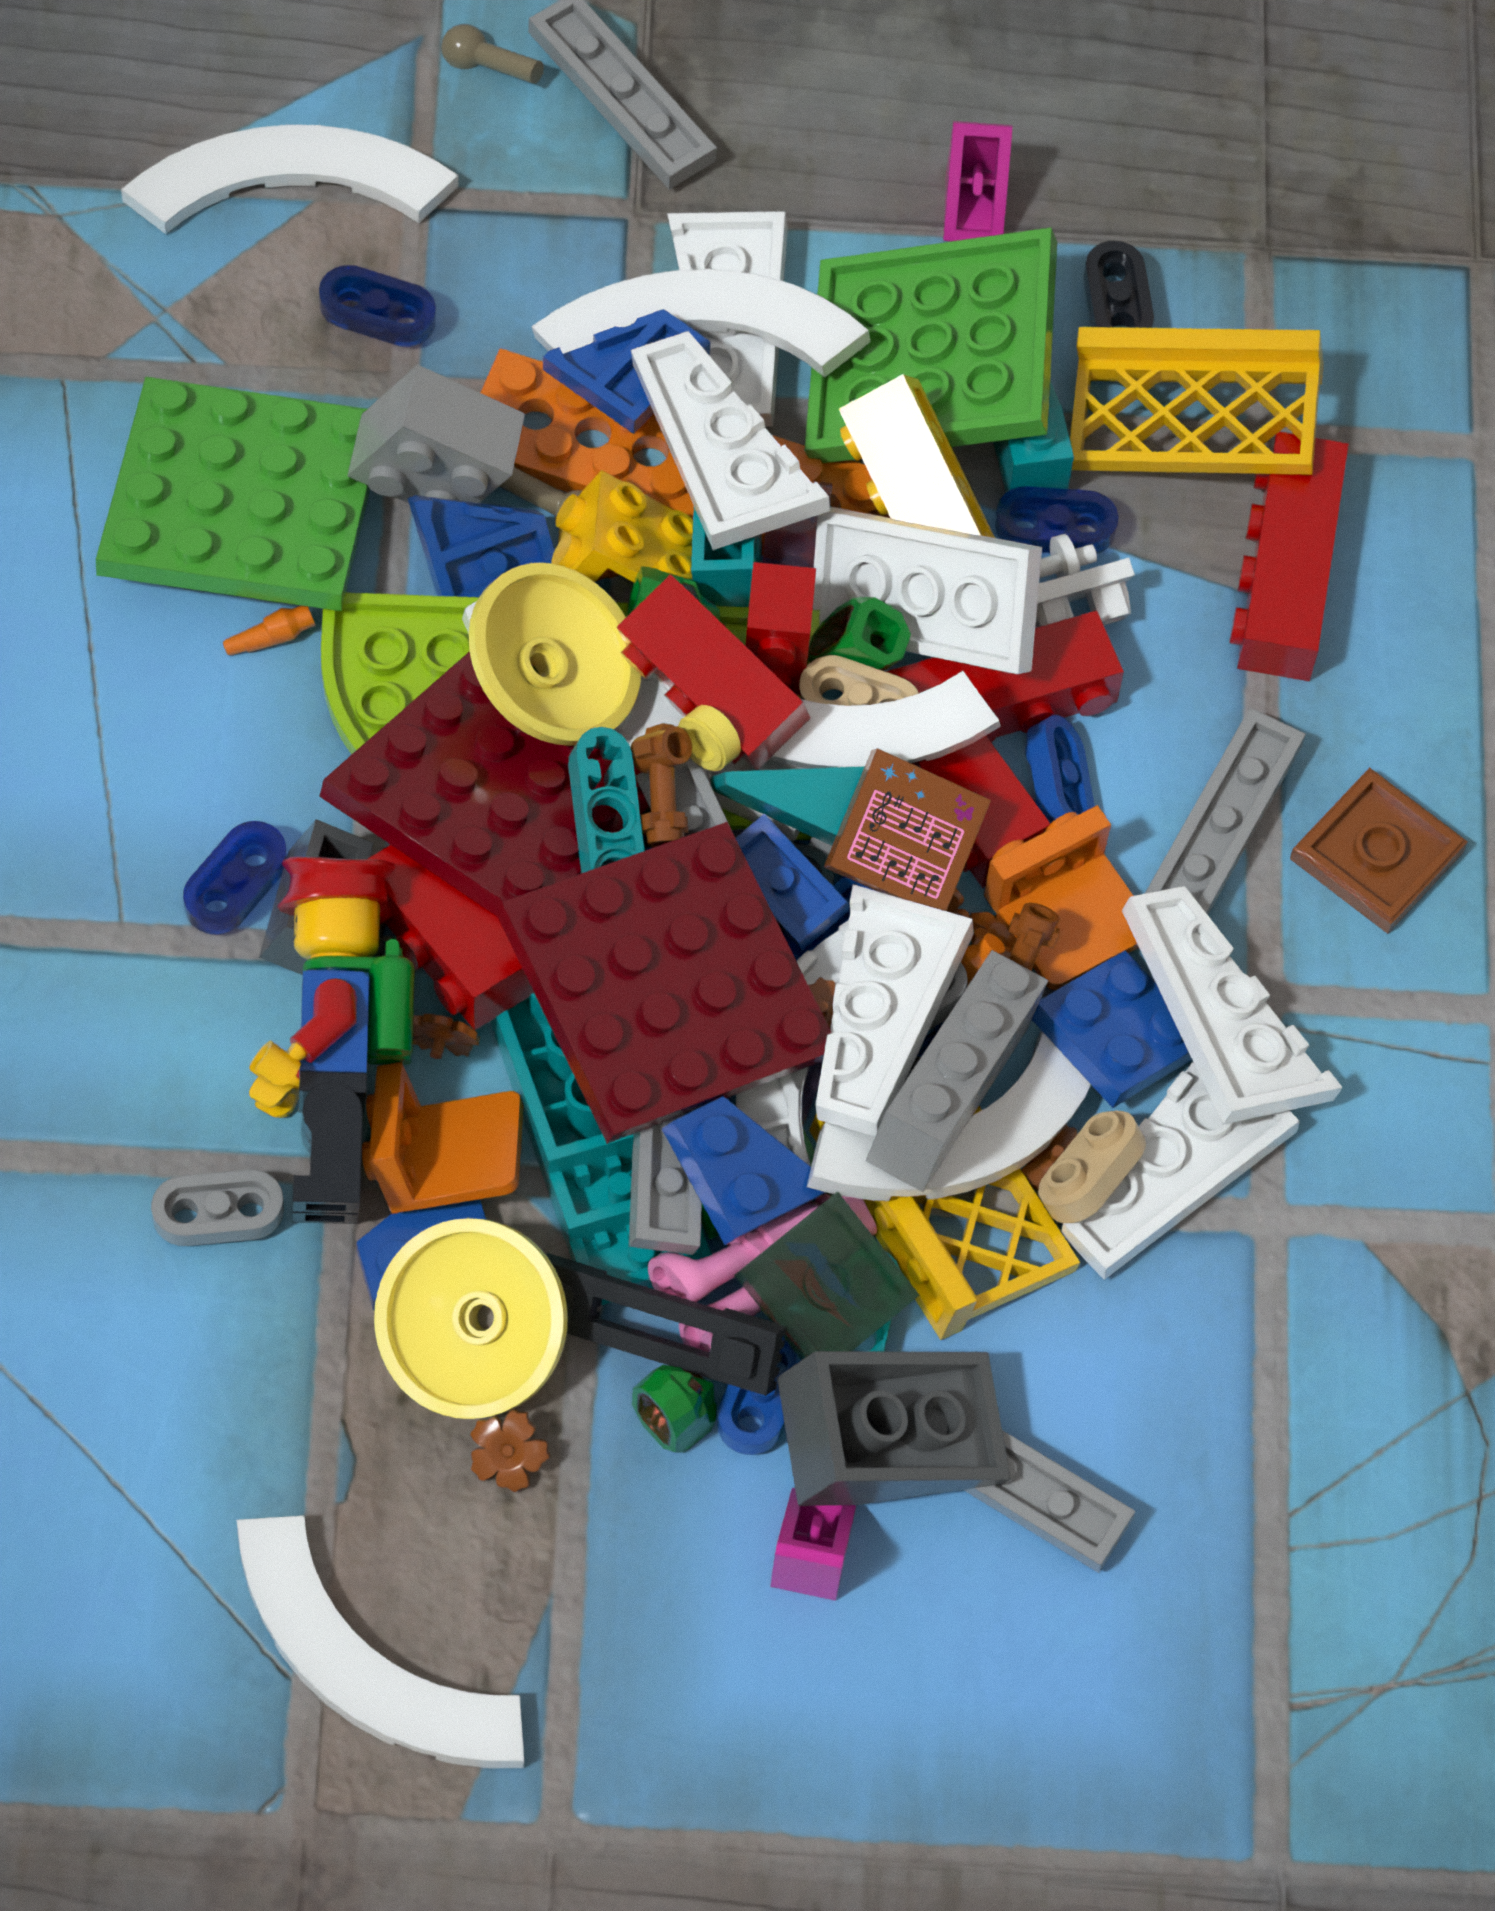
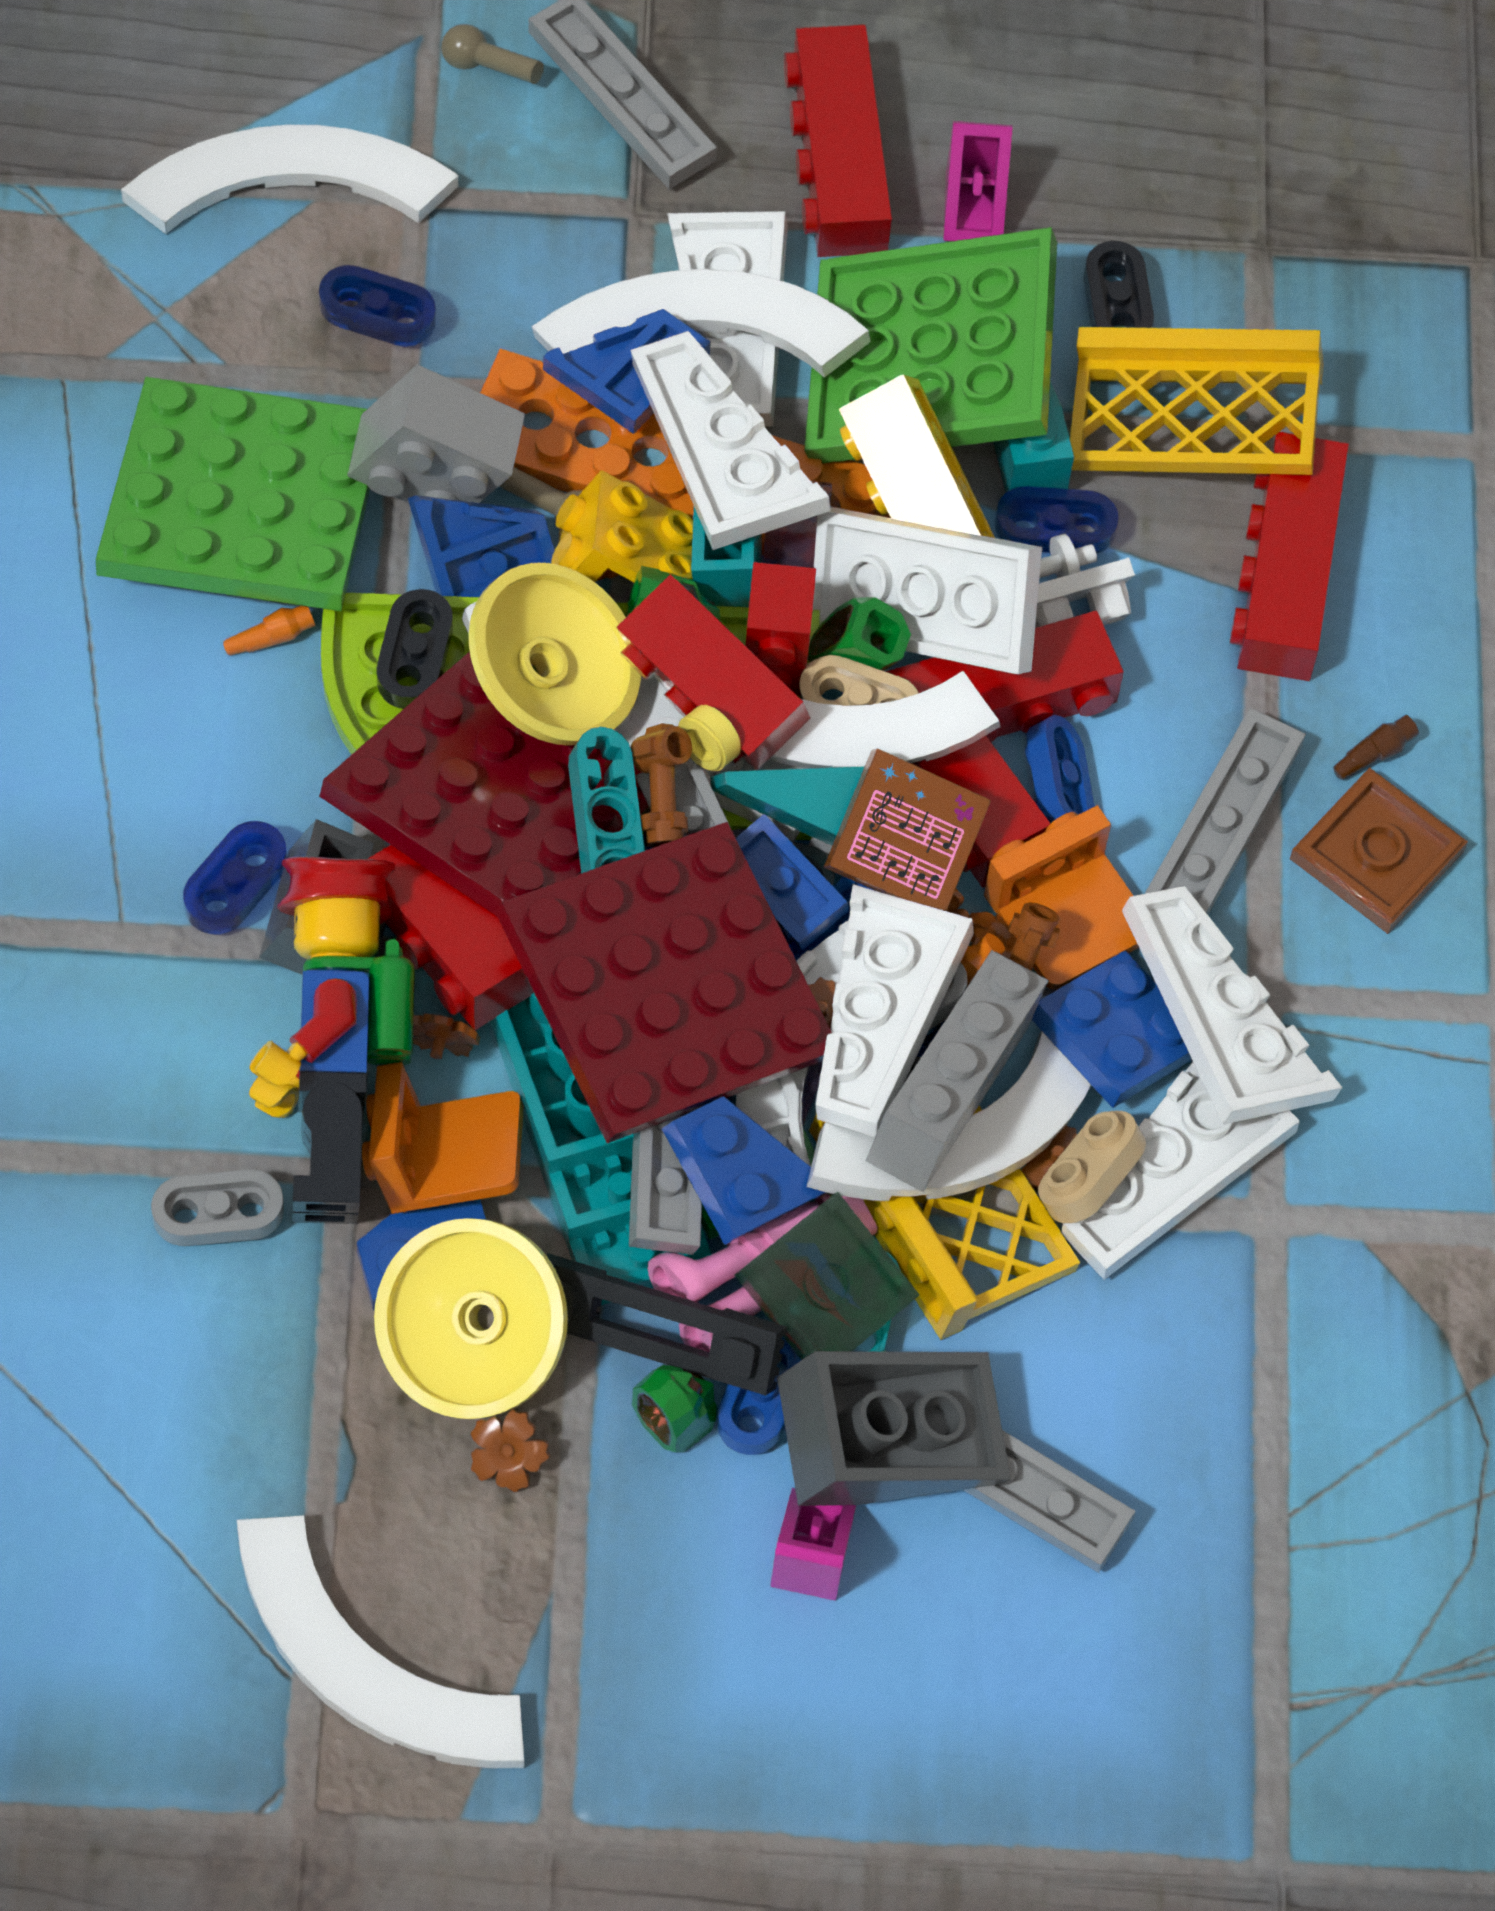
(410, 652): none -> black plate
(840, 140): none -> red brick
(1379, 745): none -> reddish brown piece

